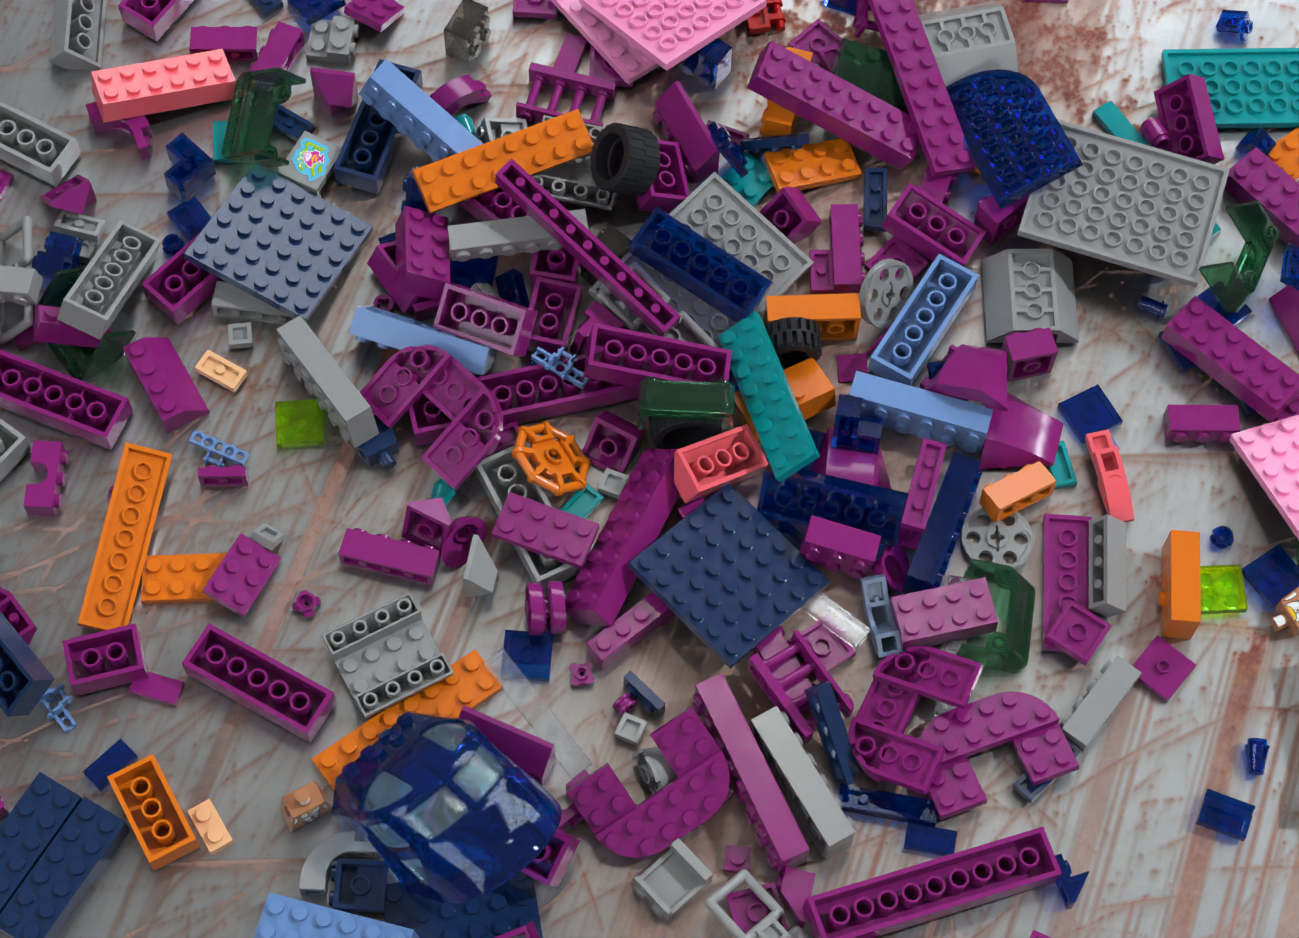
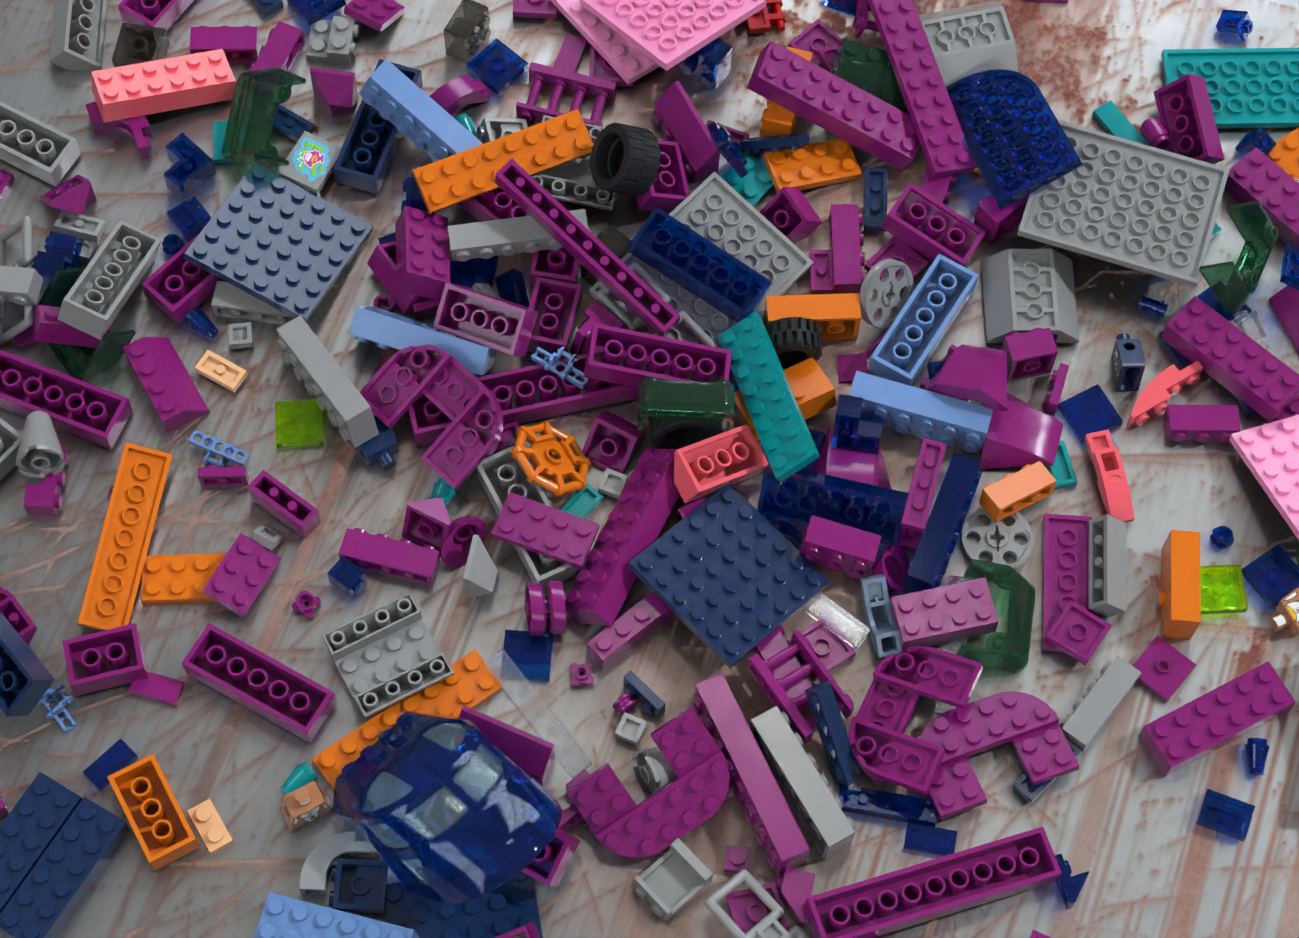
(39, 447): none -> light grey cone
(140, 44): none -> clear smoke brick
(200, 323): none -> clear blue cone
(284, 504): none -> magenta brick
(299, 777): none -> teal cone
(347, 577): none -> clear blue brick
(497, 66): none -> clear blue plate
(1053, 397): none -> magenta plate
(1127, 354): none -> dark blue torso
(1160, 390): none -> coral slope
(1216, 718): none -> magenta brick
(1249, 324): none -> clear brick

